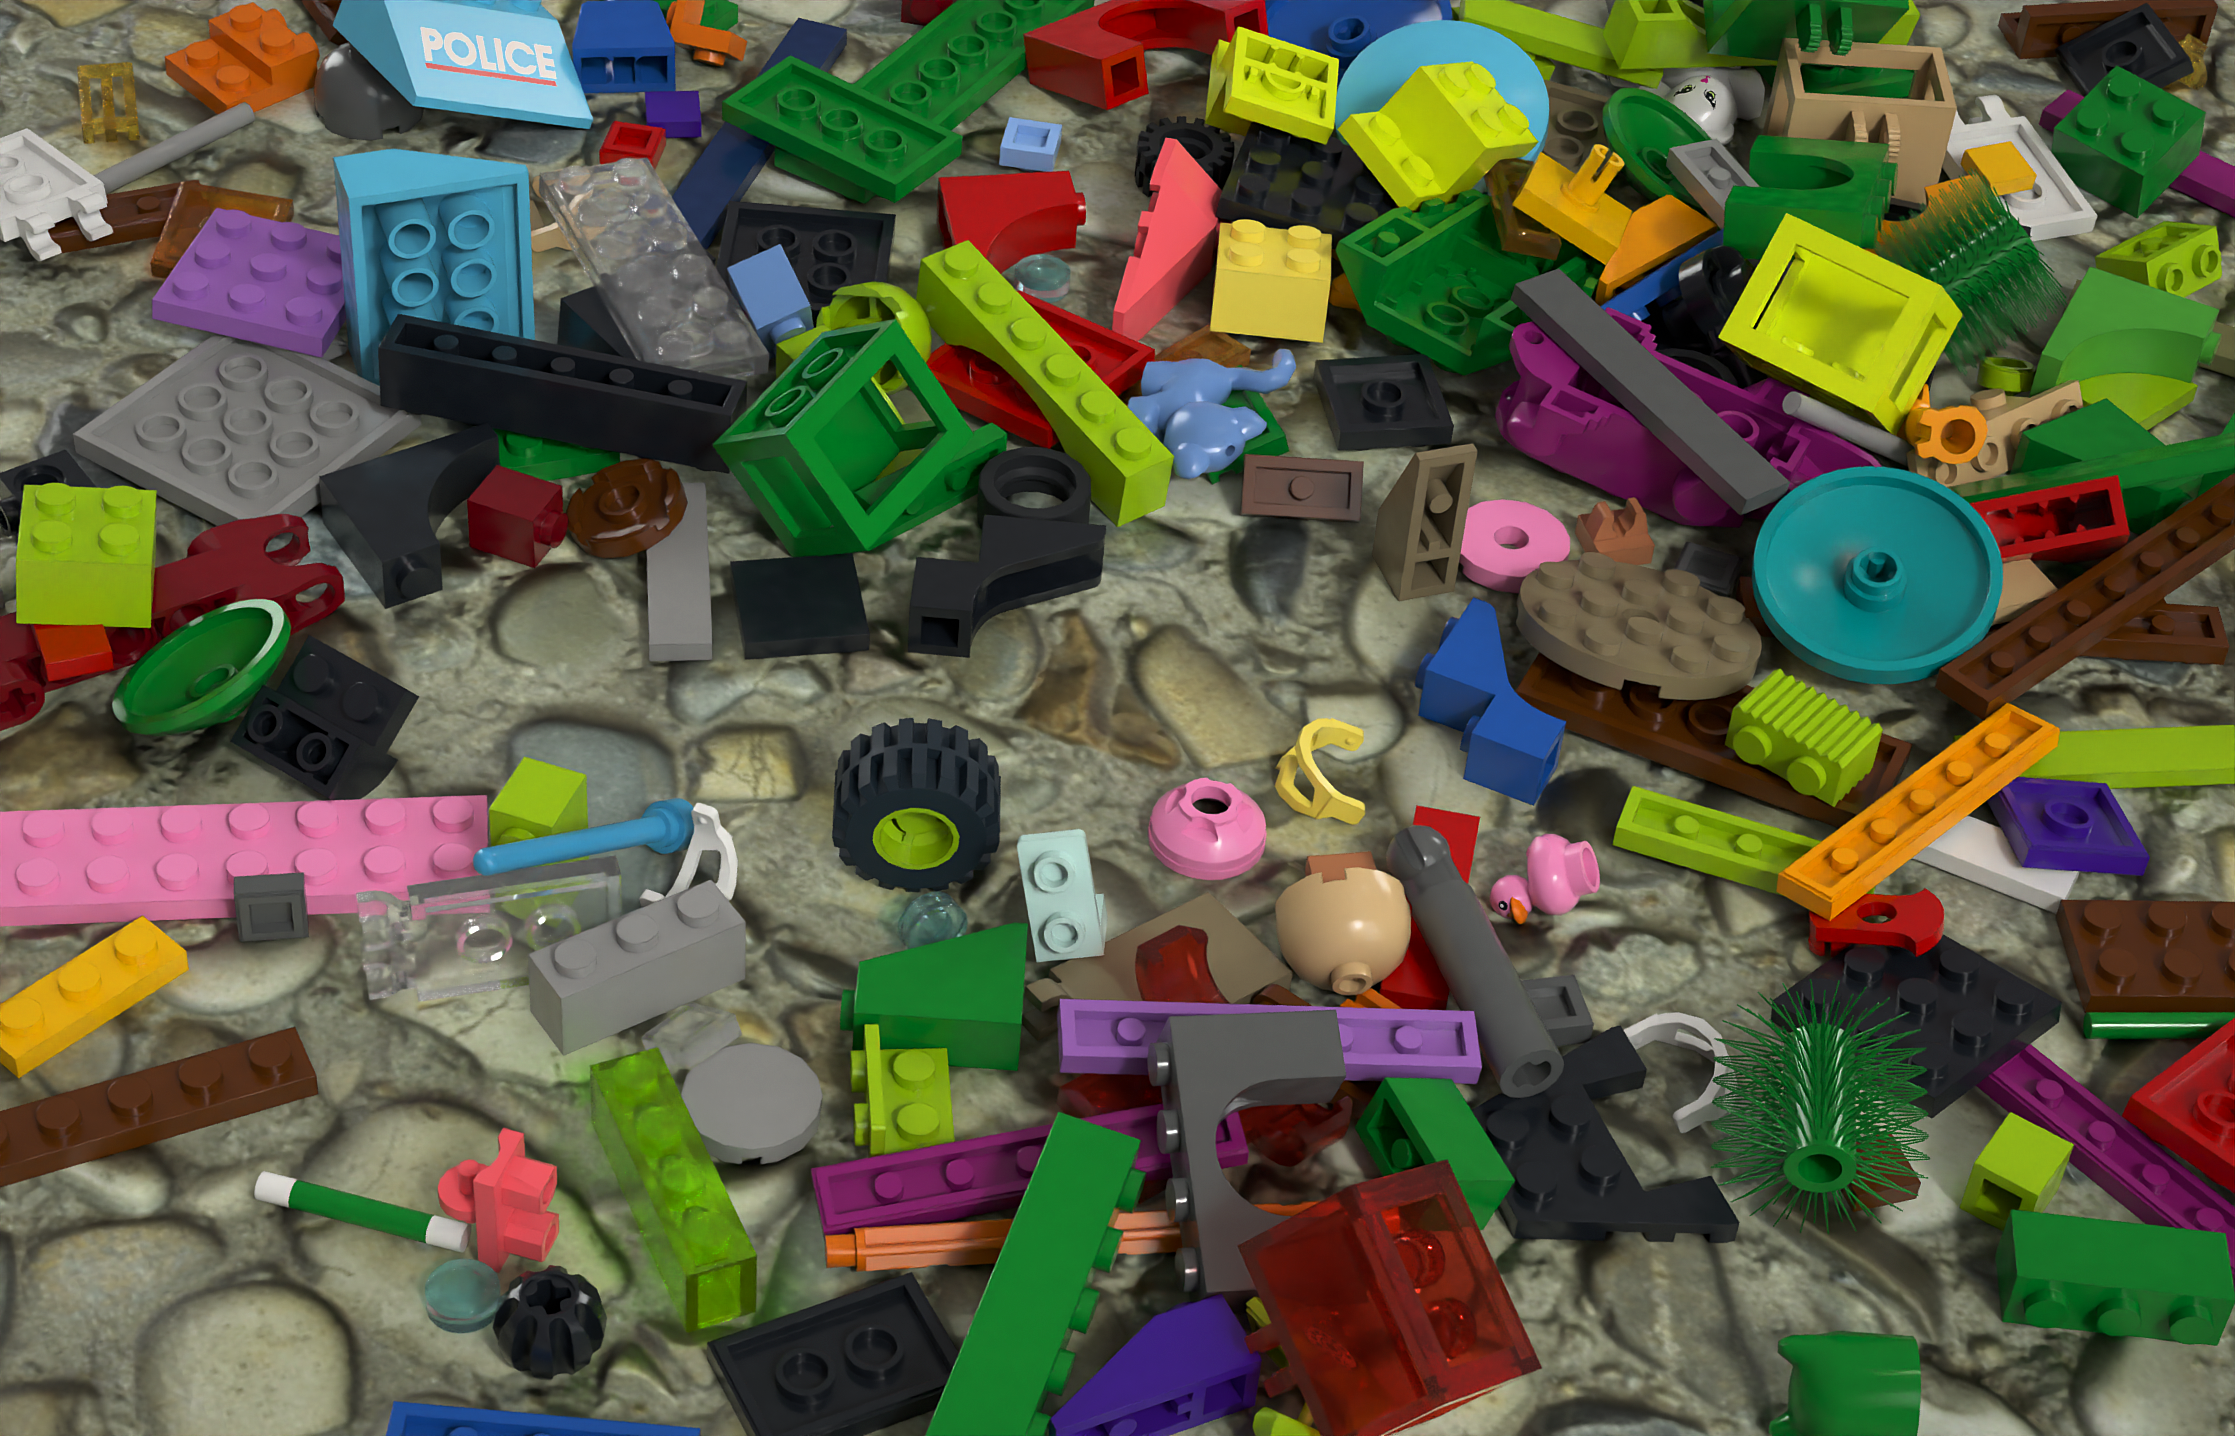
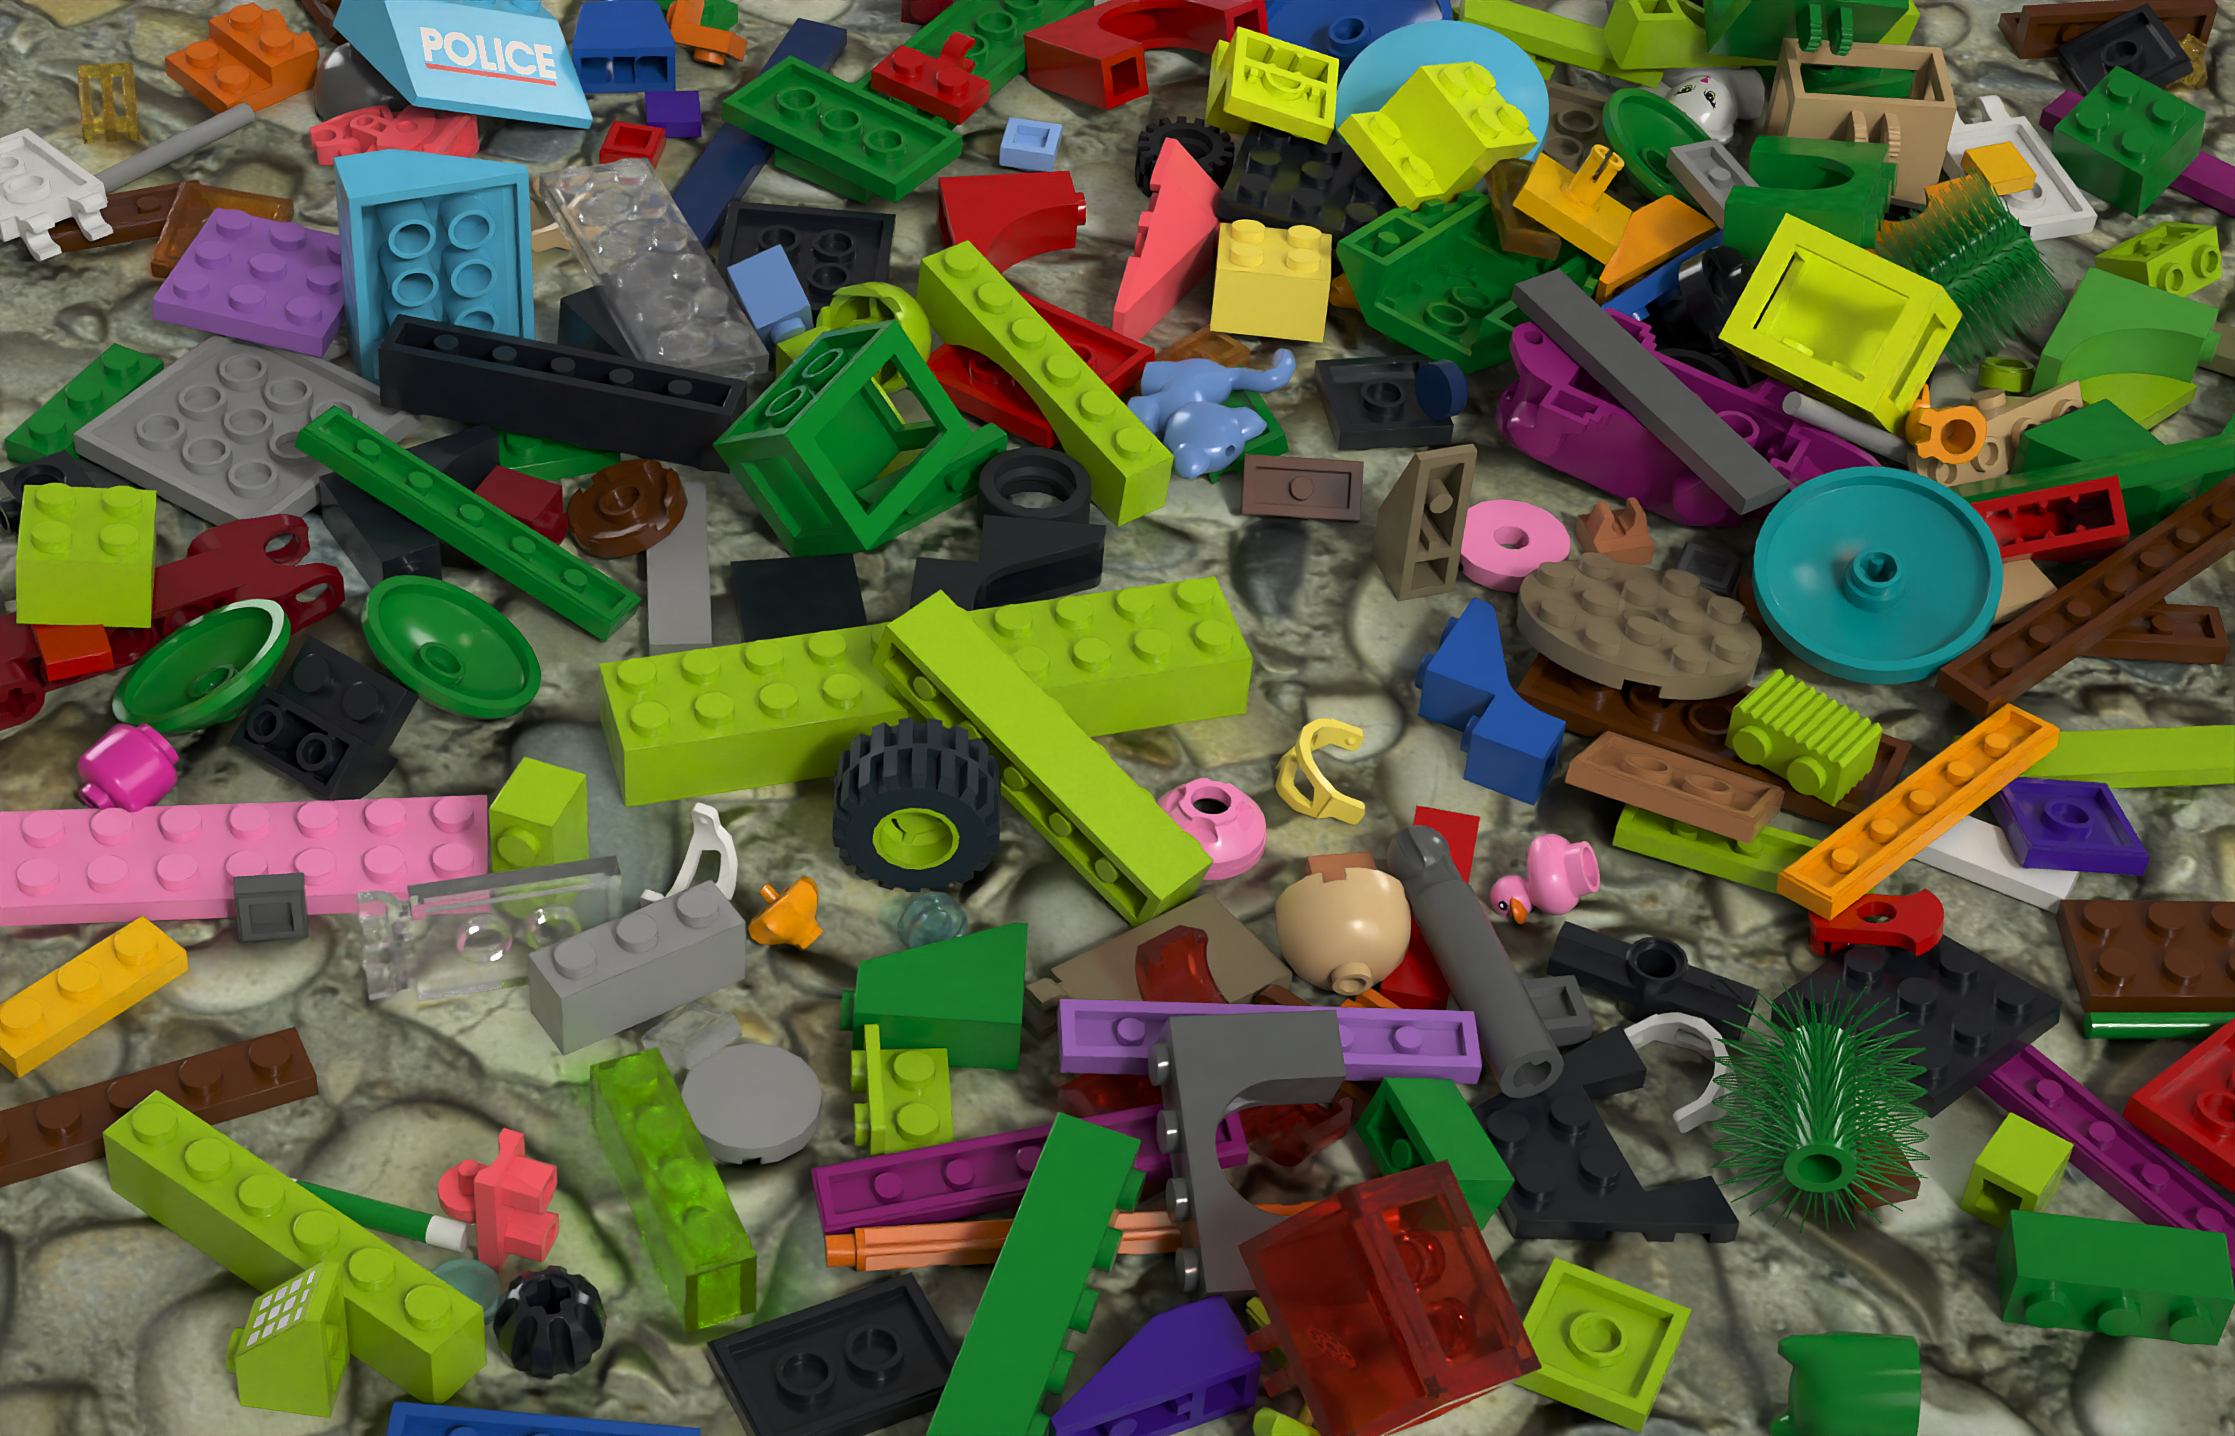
(84, 398): none -> green plate
(127, 769): none -> dark pink head
(274, 1229): none -> lime brick
(294, 1345): none -> lime slope
(410, 129): none -> coral piece
(450, 647): none -> green dish
(468, 522): none -> green tile
(663, 827): dark azure piece -> none
(788, 915): none -> light orange piece
(796, 702): none -> lime brick
(934, 85): none -> red plate
(1043, 277): clear light blue tile -> none
(1044, 759): none -> lime brick
(1061, 896): light aqua bracket -> none
(1441, 389): none -> dark blue tile
(1602, 1343): none -> lime plate
(1651, 979): none -> black piece
(1676, 786): none -> medium nougat tile

